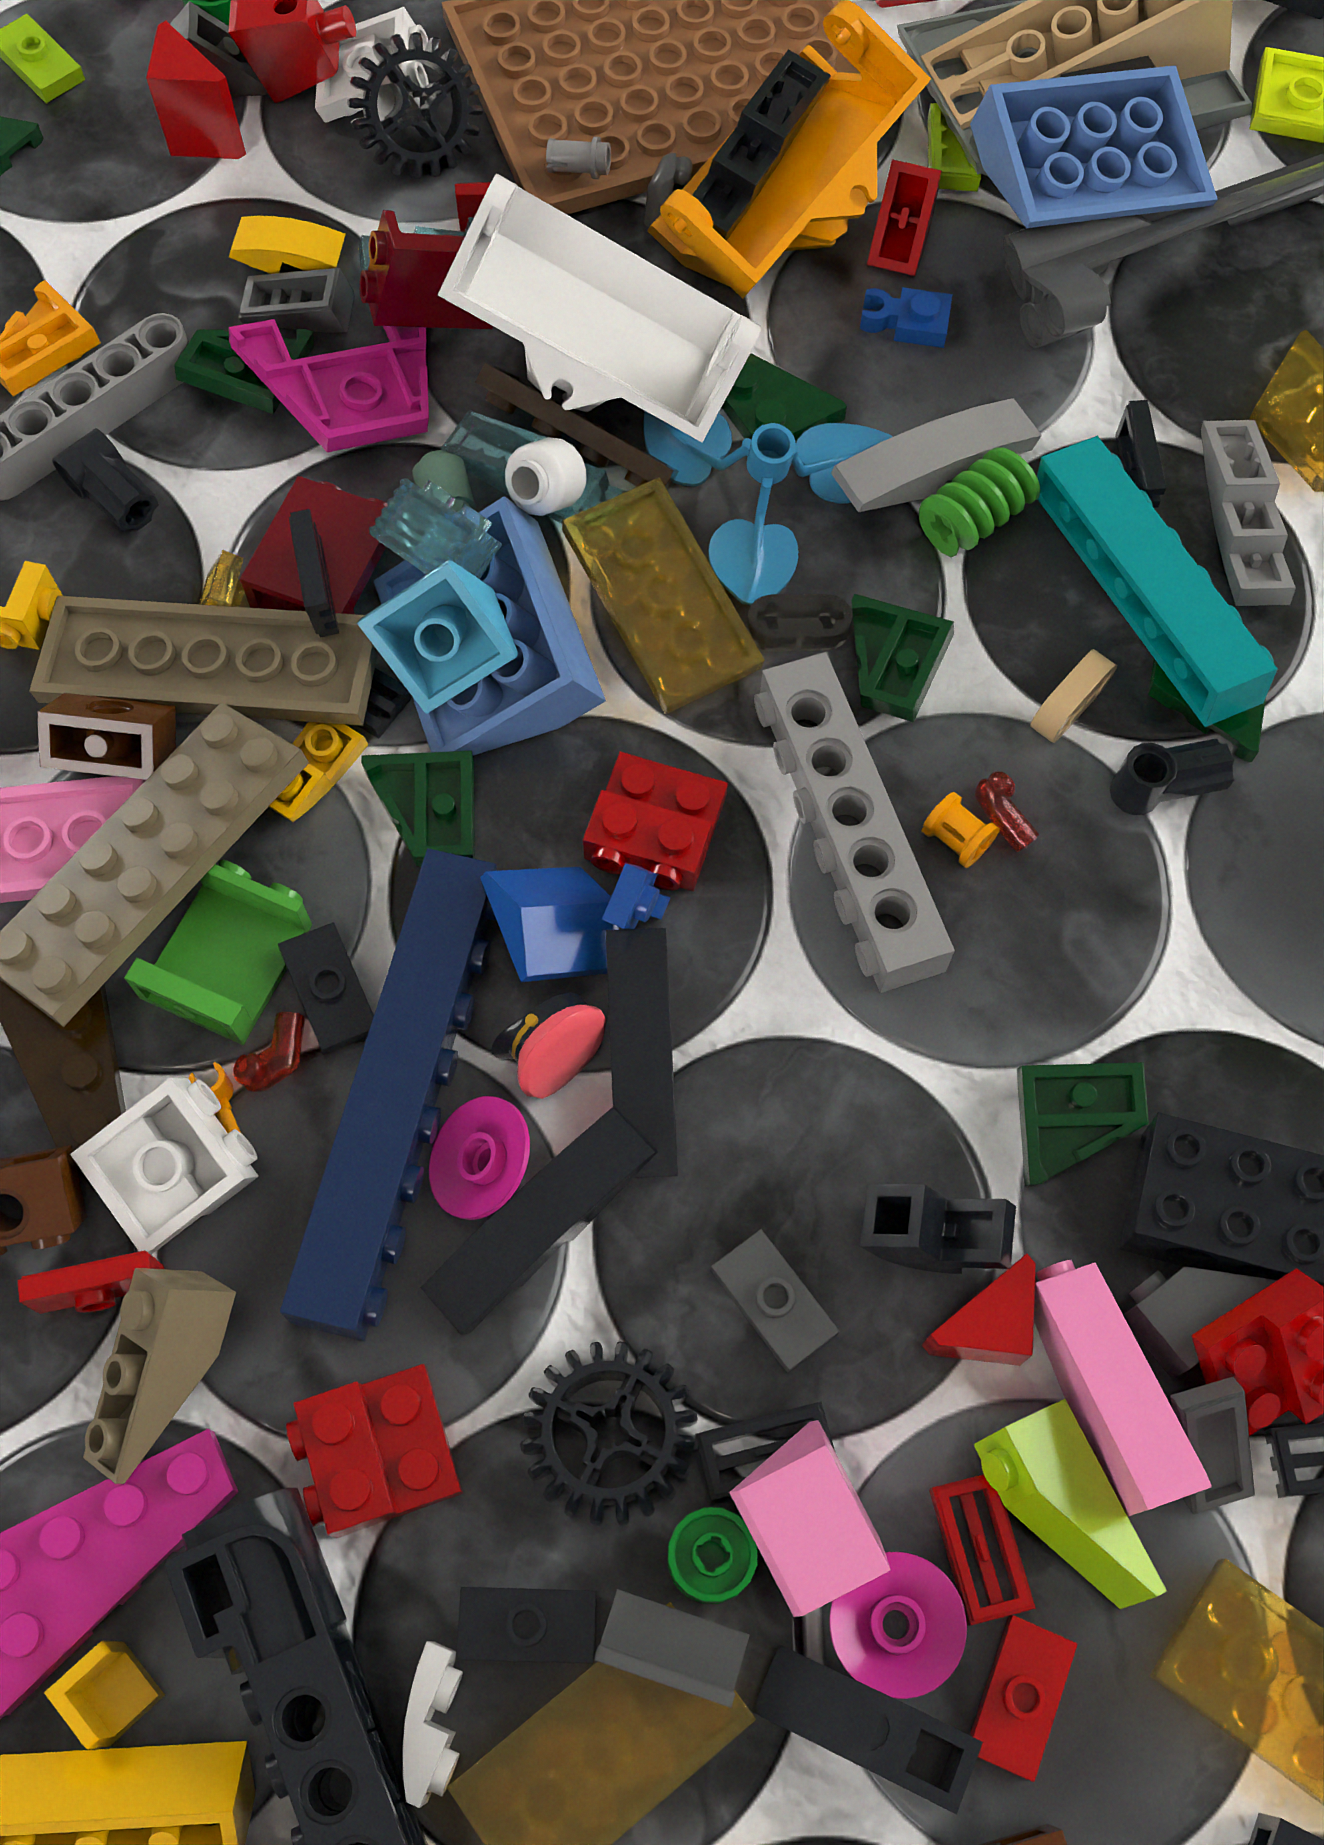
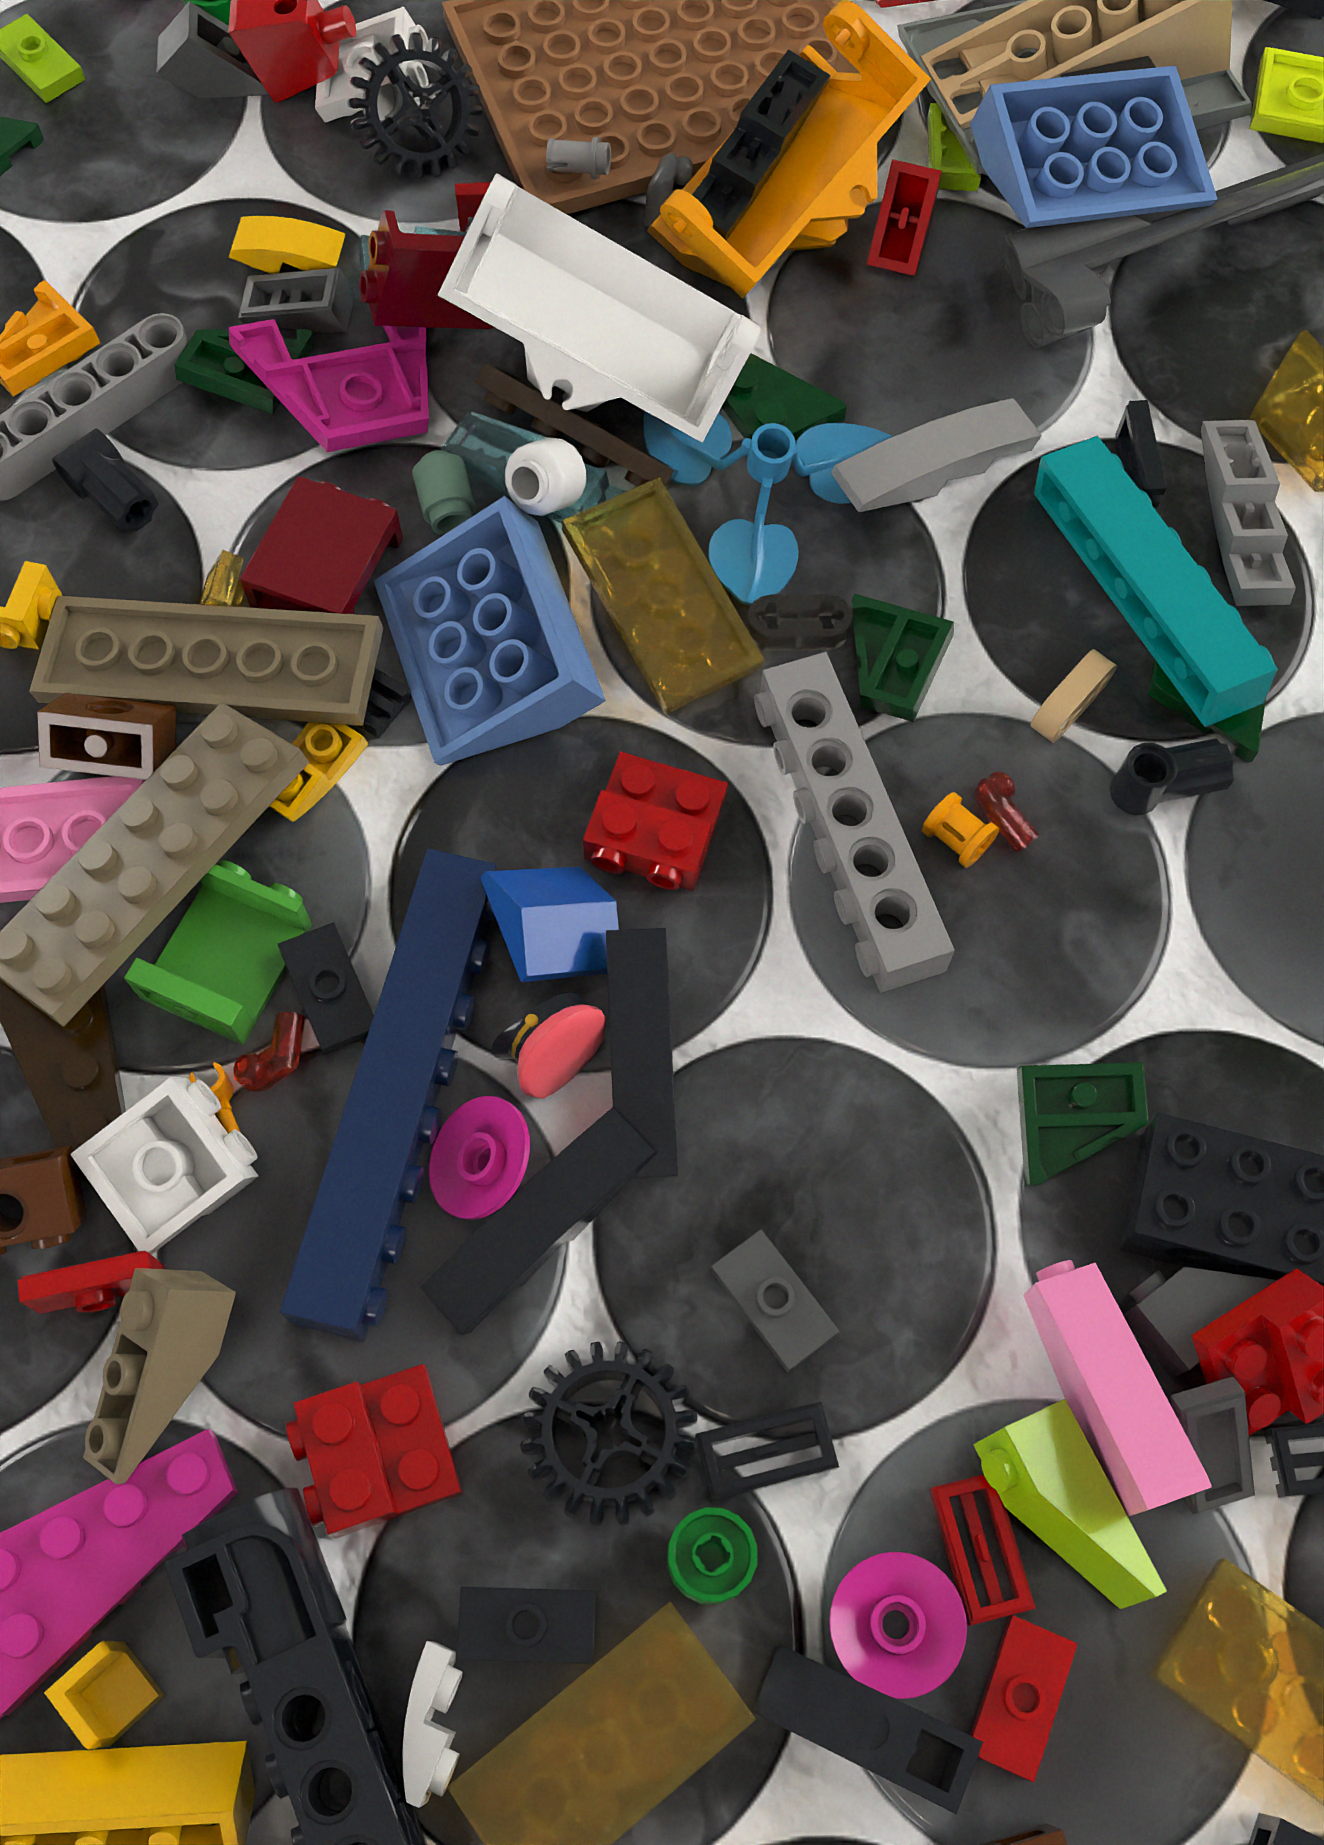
(192, 99): red slope -> none
(313, 573): black tile -> none
(427, 799): dark green wing -> none
(429, 532): clear light blue brick -> none
(441, 634): medium azure slope -> none
(635, 898): blue plate -> none
(672, 1648): dark grey panel -> none
(810, 1523): bright pink slope -> none
(917, 316): blue plate -> none
(934, 1233): black brick -> none
(978, 501): bright green piece -> none
(994, 1323): red slope -> none

